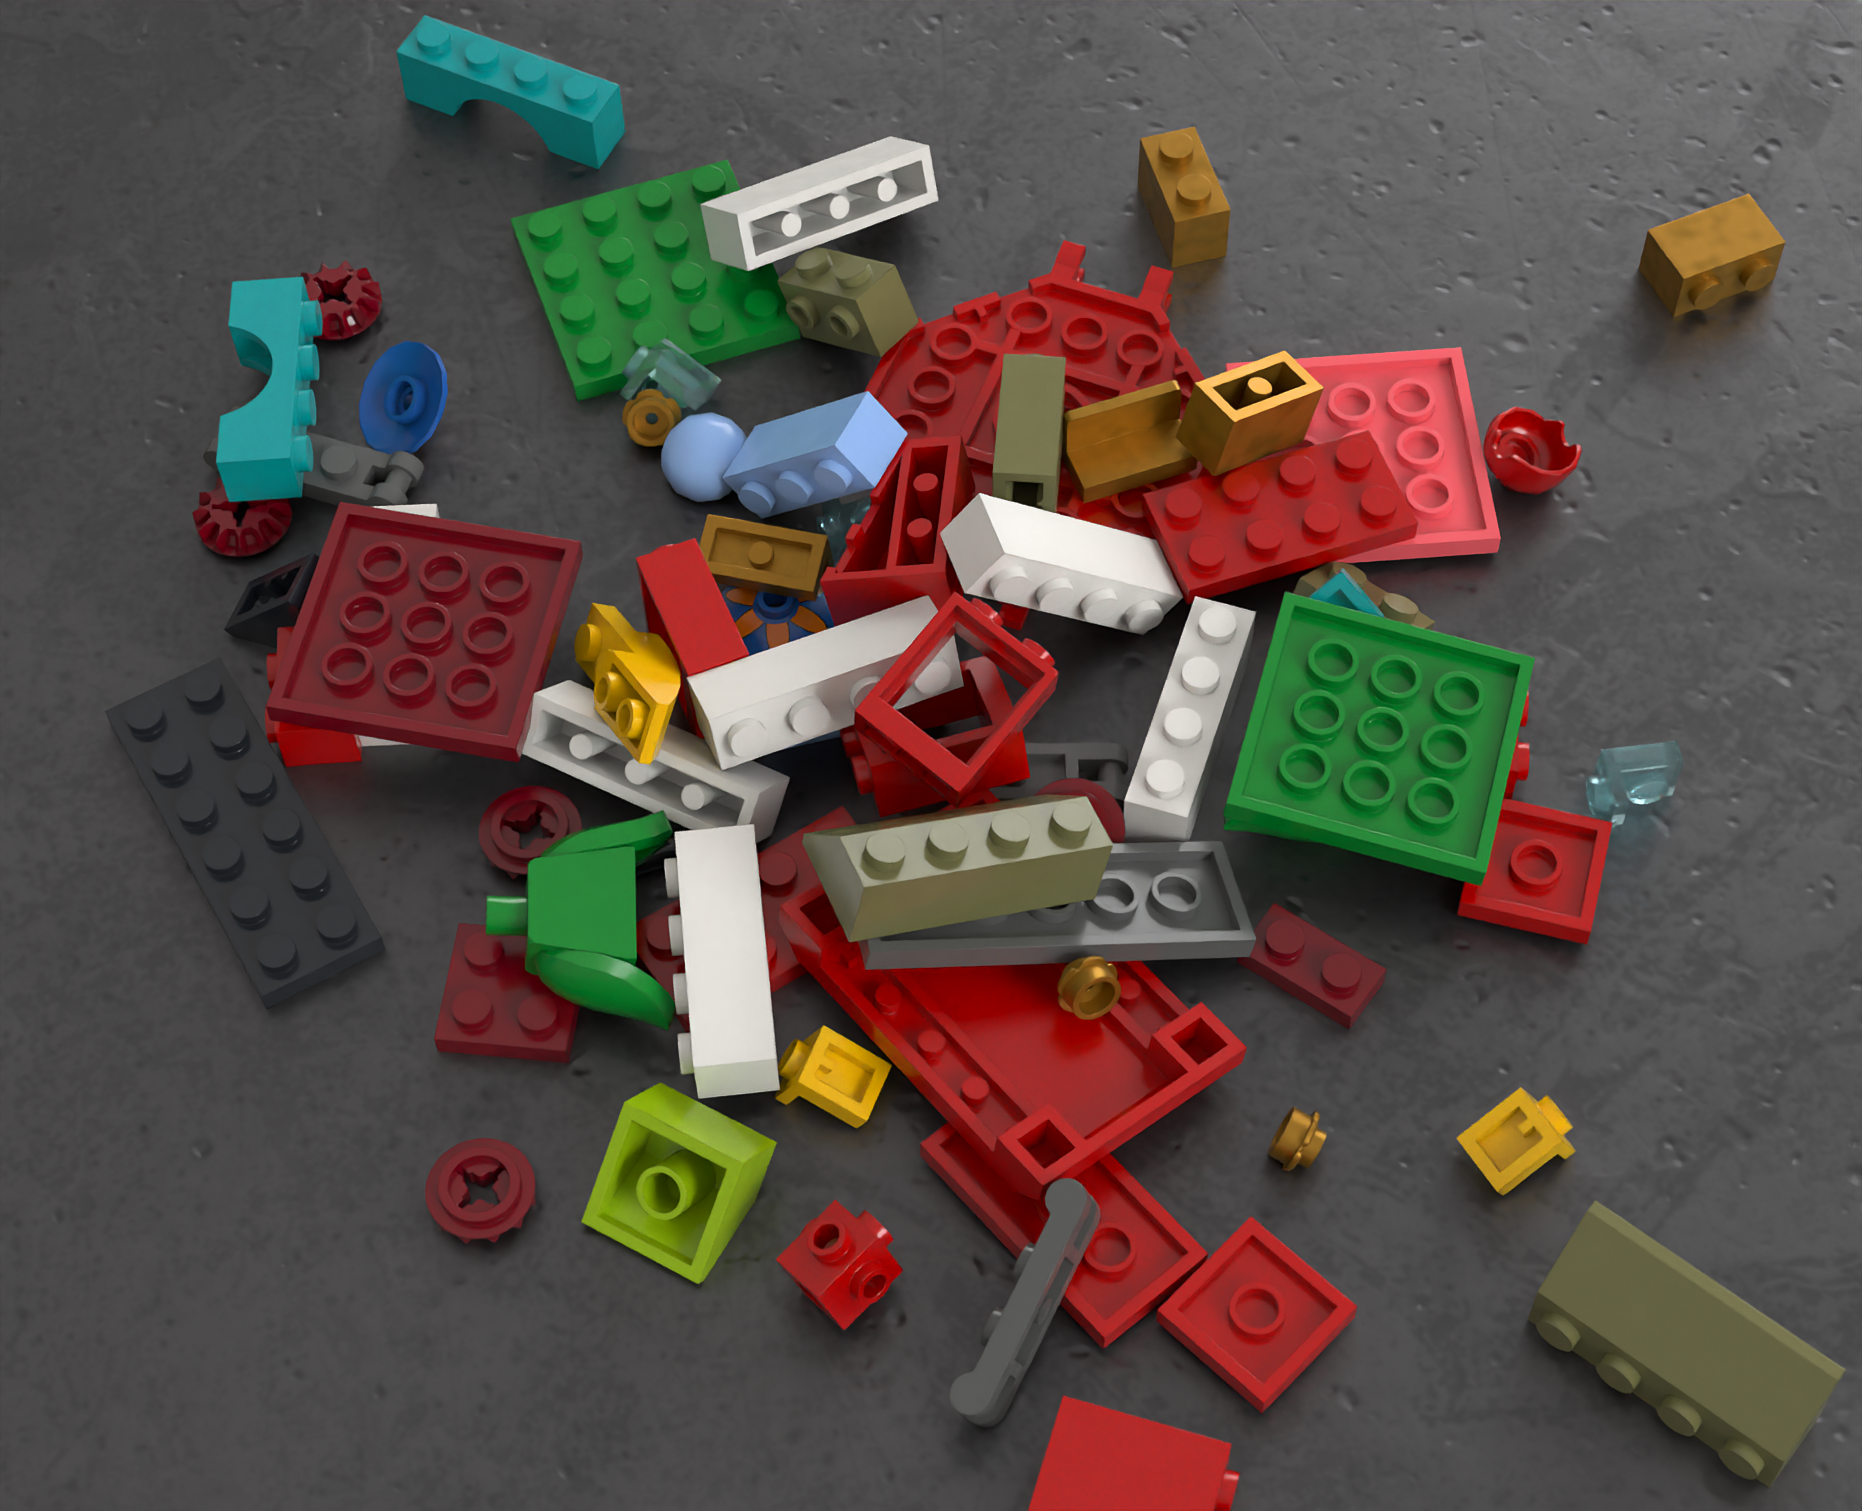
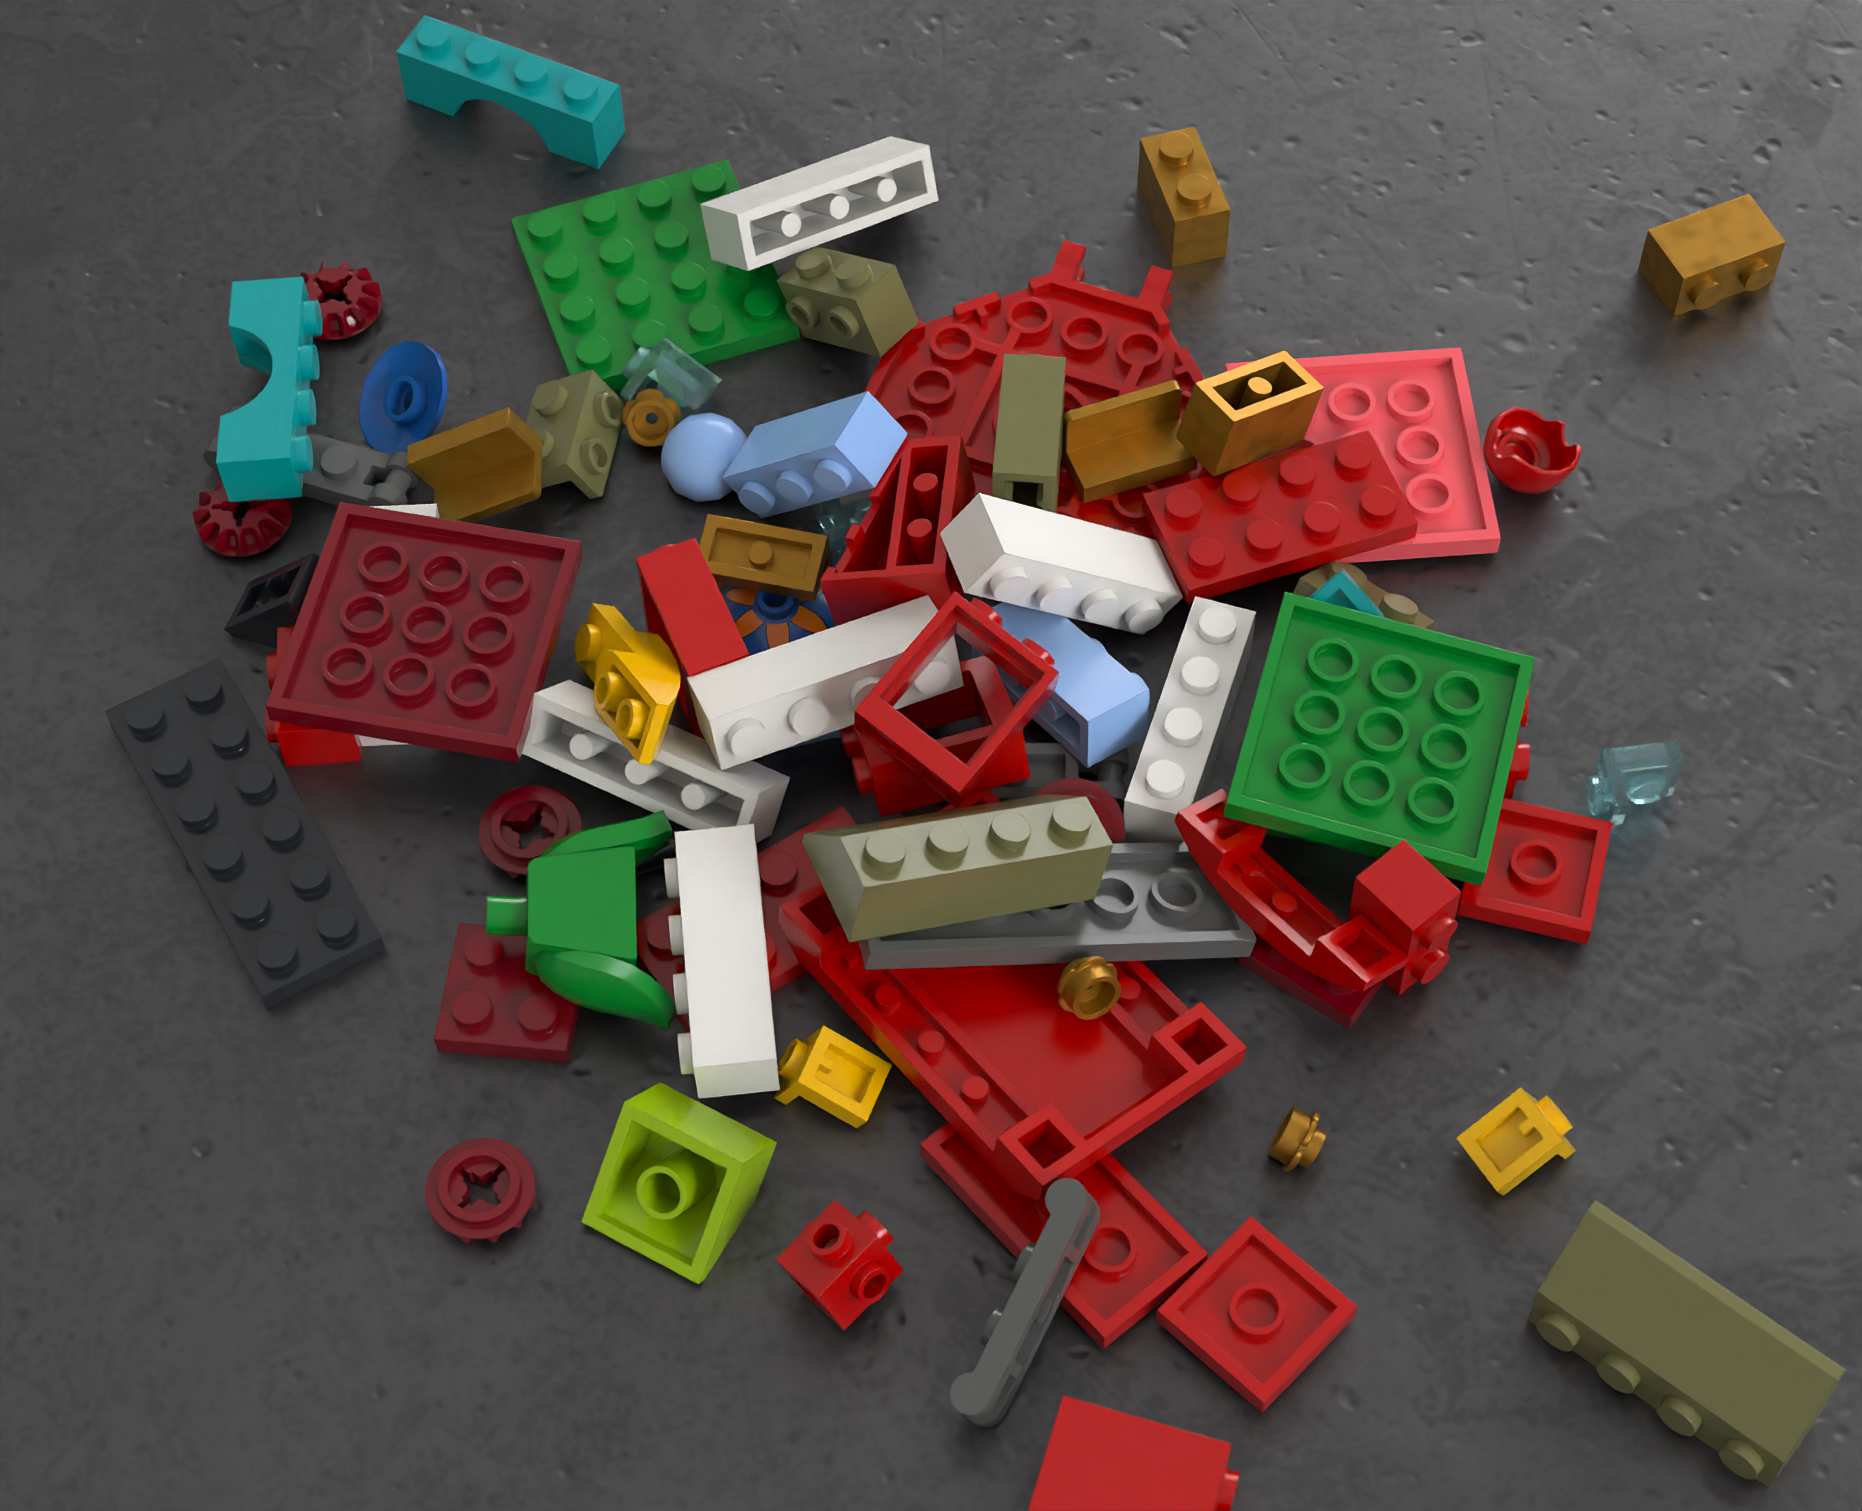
(480, 466): none -> pearl gold panel
(579, 430): none -> olive bracket
(1095, 700): none -> light blue brick
(1278, 905): none -> red slope
(1412, 908): none -> red brick

